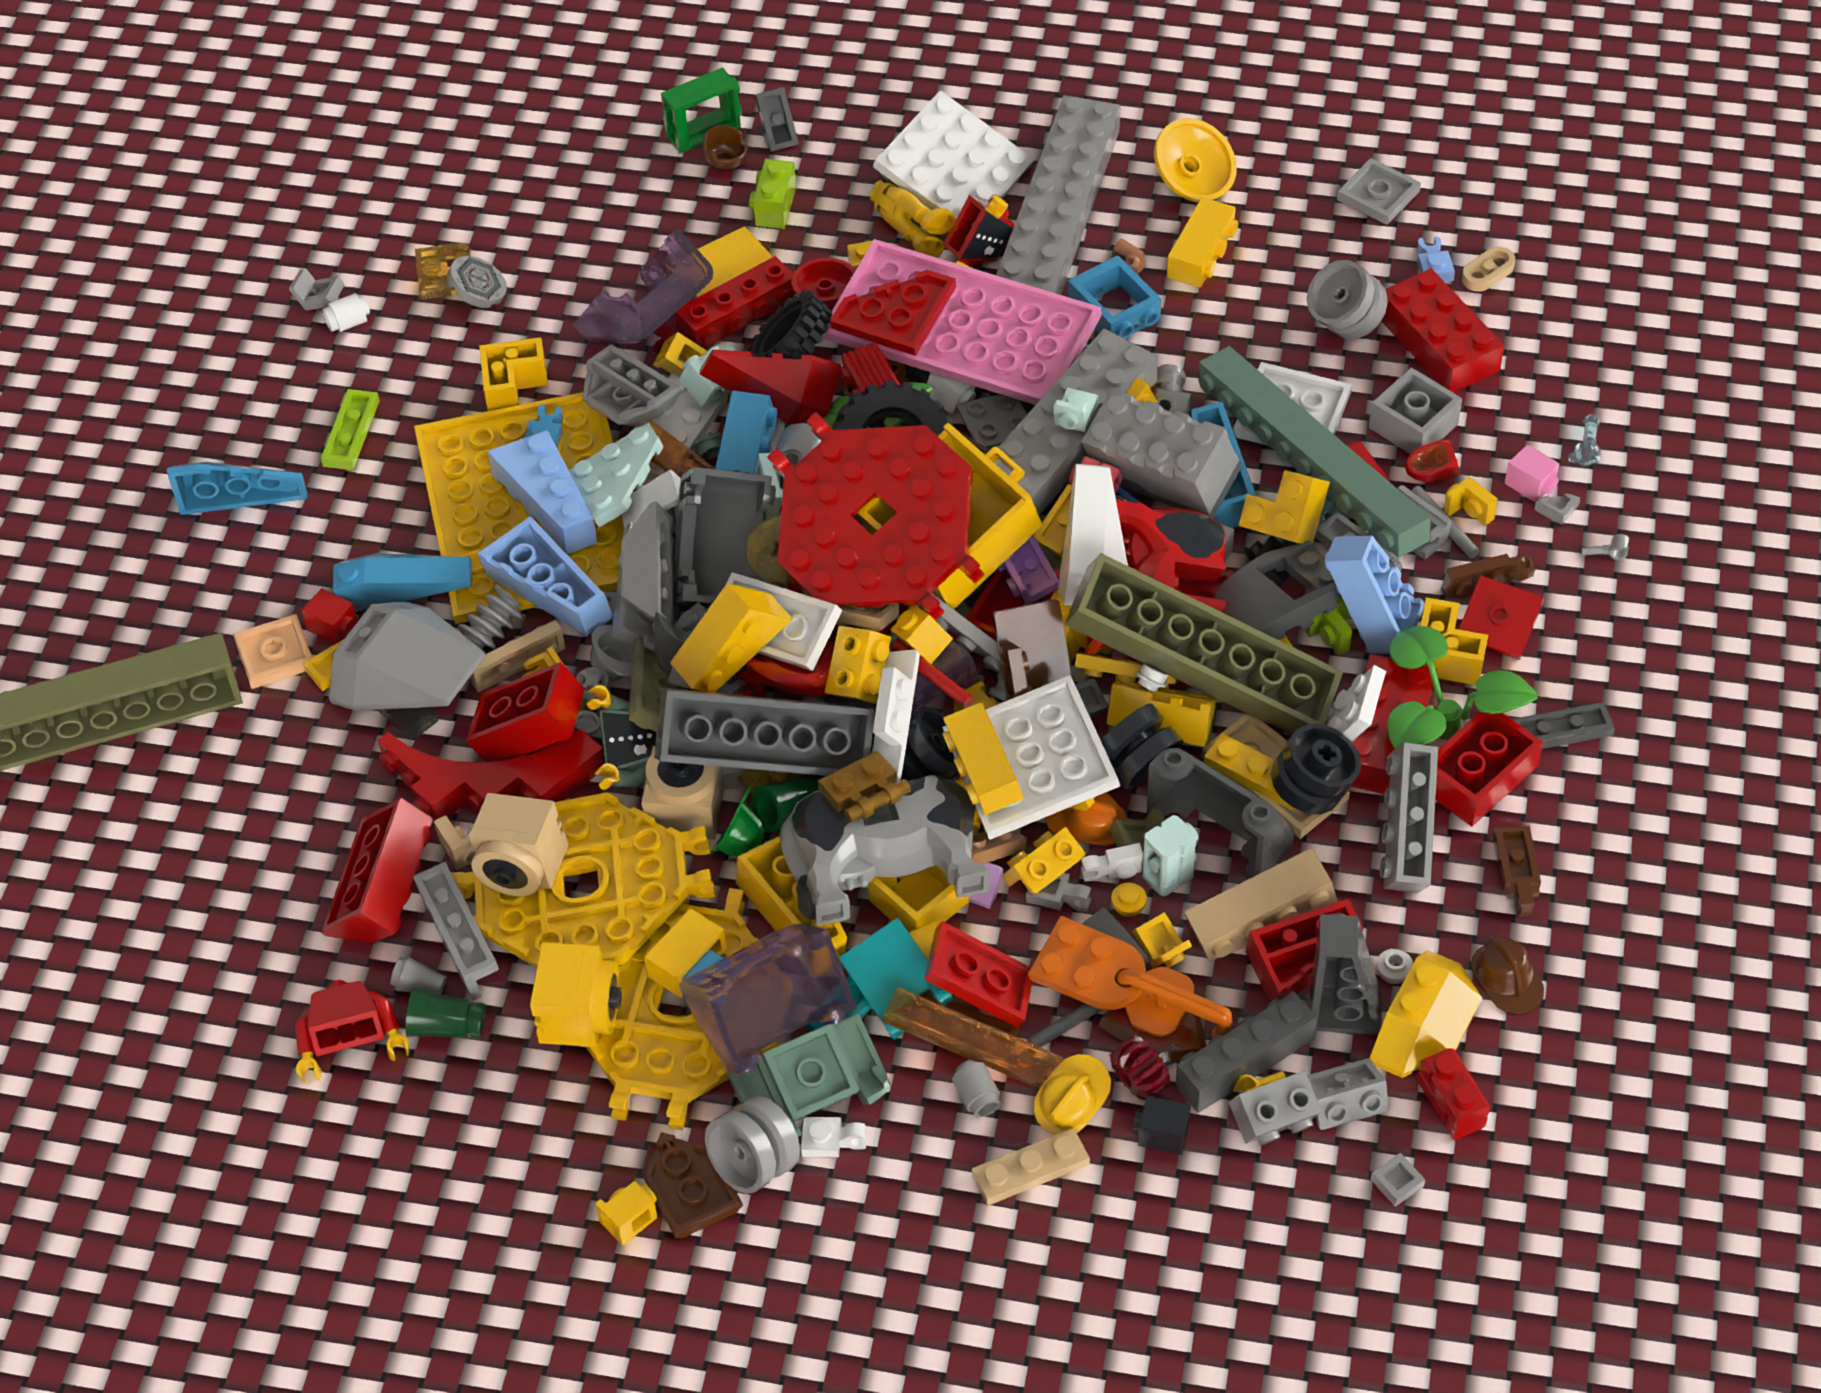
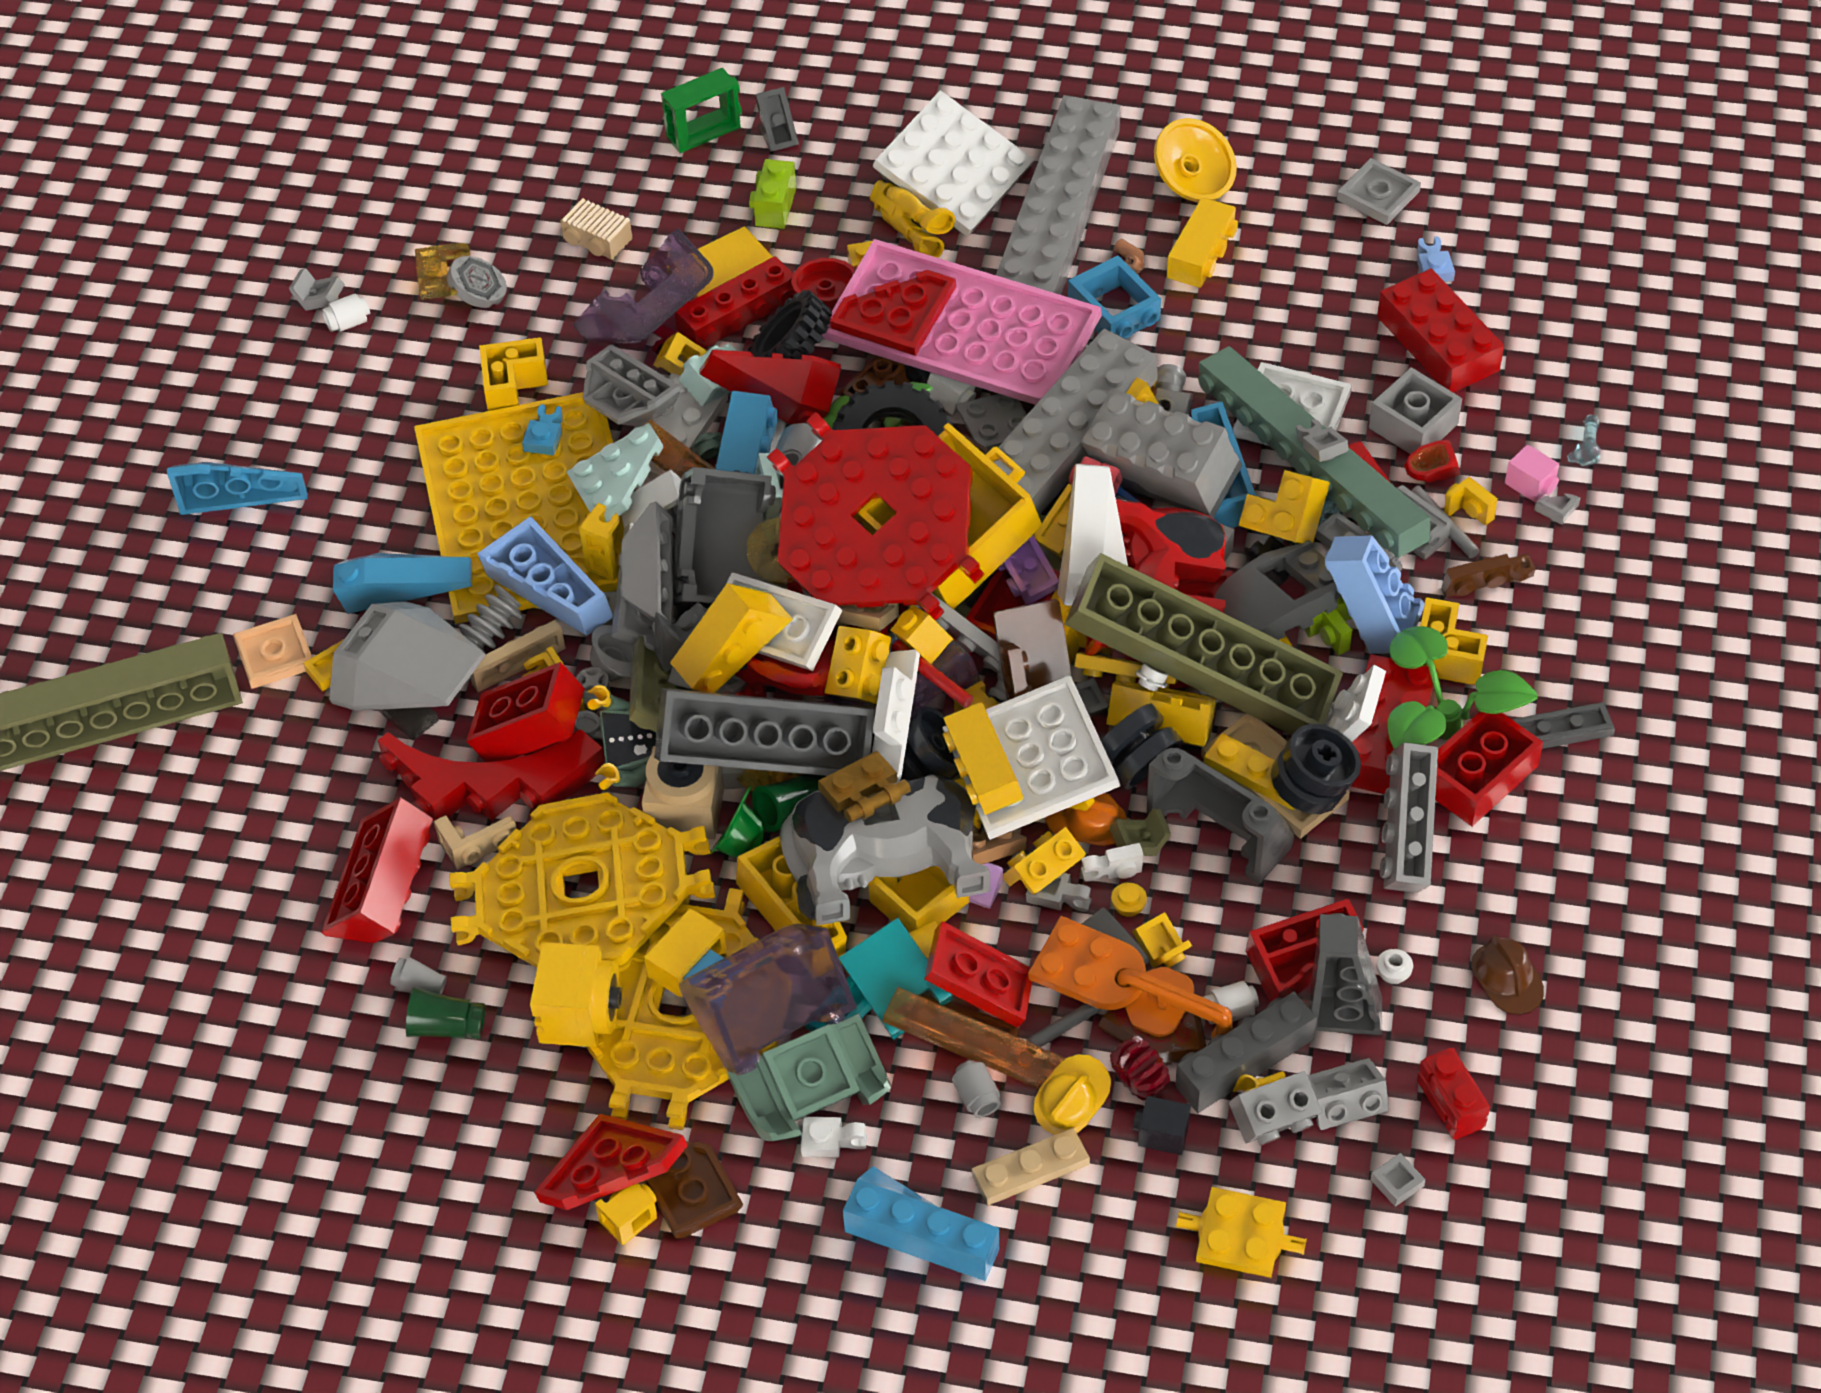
(329, 616): red brick -> none
(343, 1019): red torso -> none
(350, 429): lime plate -> none
(456, 926): light grey fence -> none
(517, 844): tan piece -> none
(543, 484): light blue wedge -> none
(596, 229): none -> tan brick
(598, 543): none -> yellow hinge
(608, 1159): none -> red plate
(724, 147): reddish brown hair -> none
(752, 1144): light grey wheel -> none
(865, 367): red brick -> none
(905, 1221): none -> dark azure wedge
(980, 231): torso -> none
(1075, 409): light aqua bracket -> none
(1169, 855): light aqua brick -> none
(1236, 997): none -> white brick
(1241, 1232): none -> yellow plate
(1267, 898): tan wedge -> none
(1320, 443): none -> light grey plate
(1347, 299): light grey wheel -> none
(1426, 1014): yellow wedge -> none
(1488, 268): tan plate -> none
(1503, 615): red plate -> none
(1518, 866): reddish brown hinge -> none
(1617, 550): light grey hand -> none

